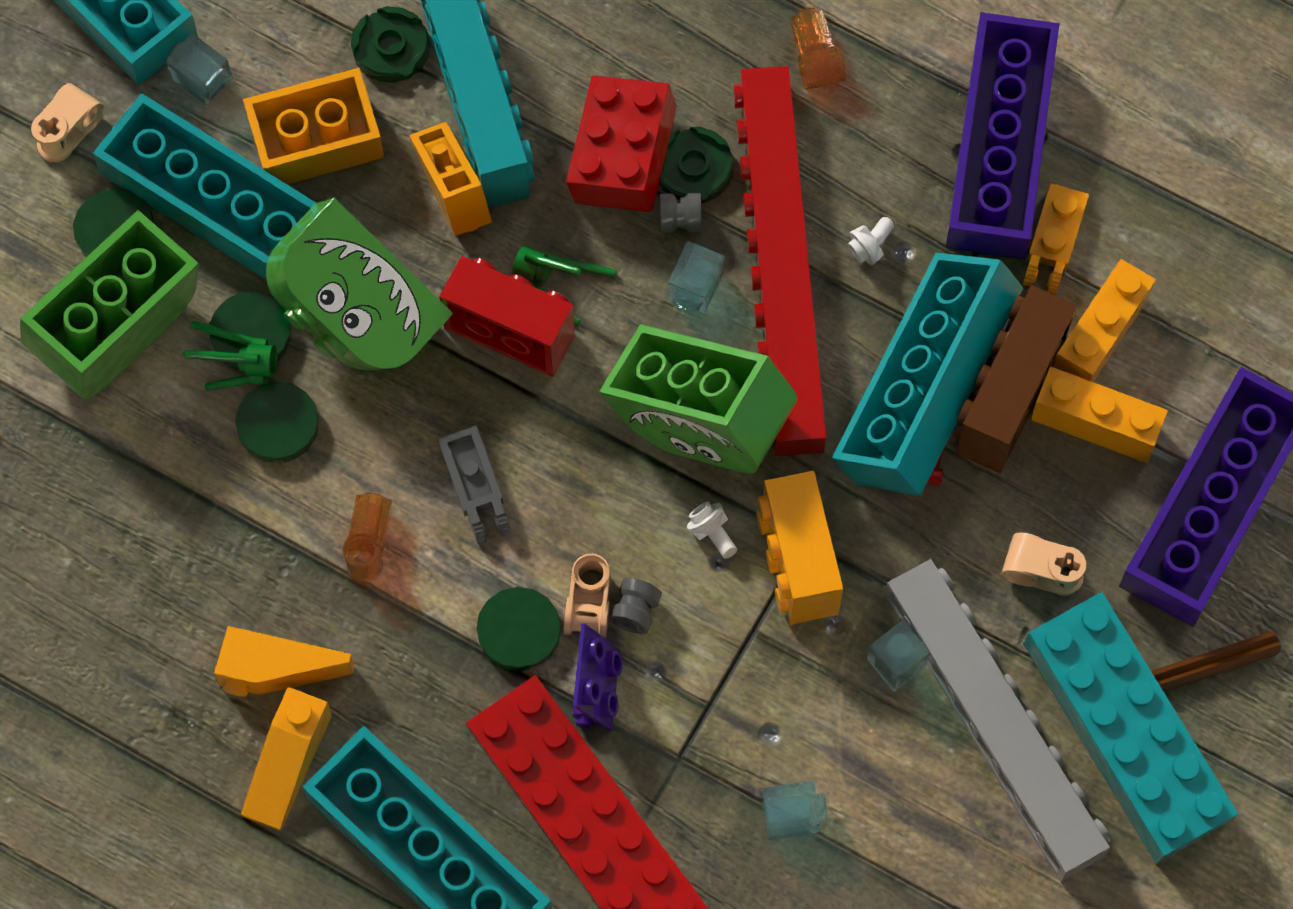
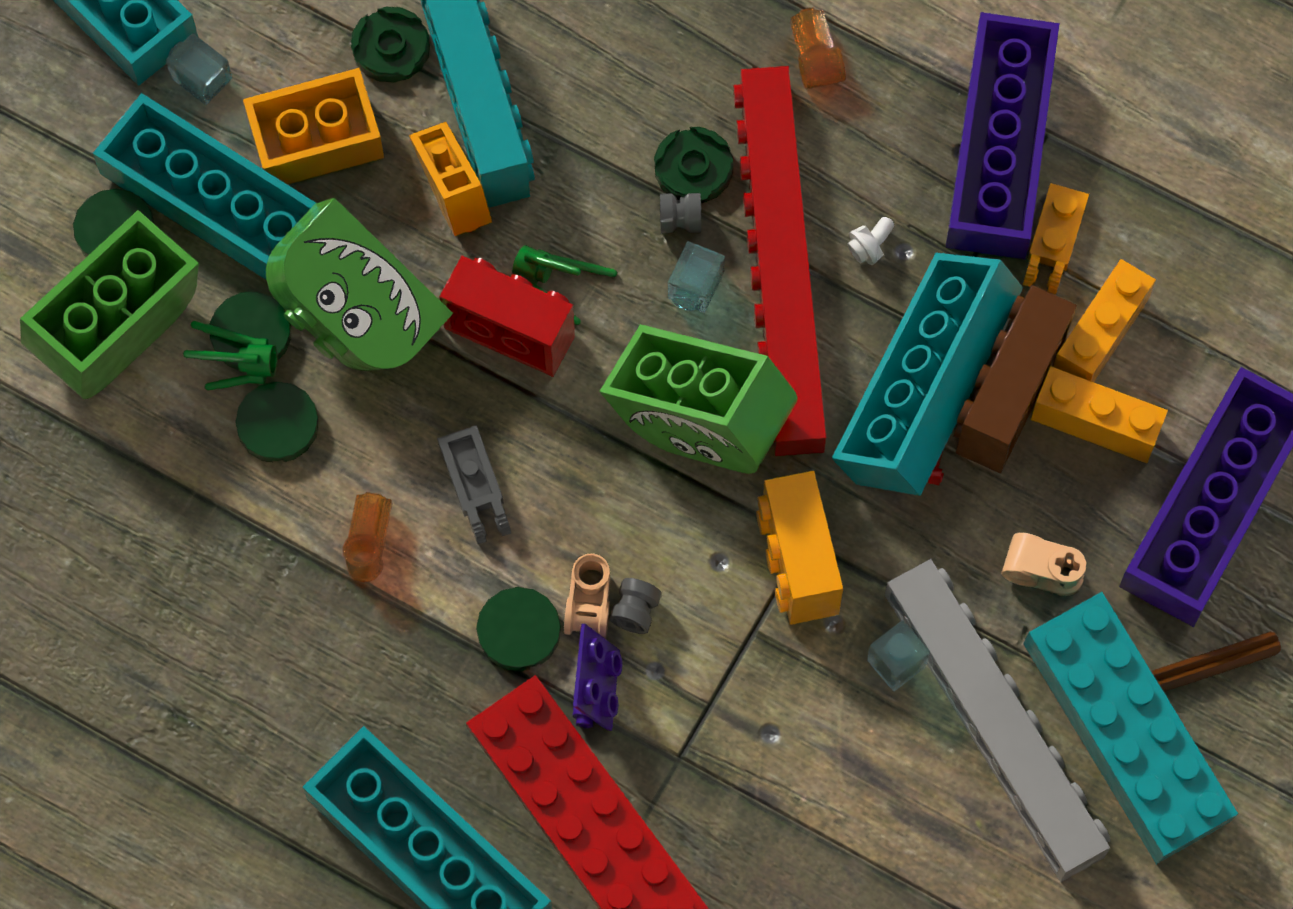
(66, 120): light nougat piece -> none
(271, 664): light orange slope -> none
(286, 757): light orange slope -> none
(621, 143): red brick -> none
(707, 520): white plate -> none
(793, 810): clear light blue brick -> none

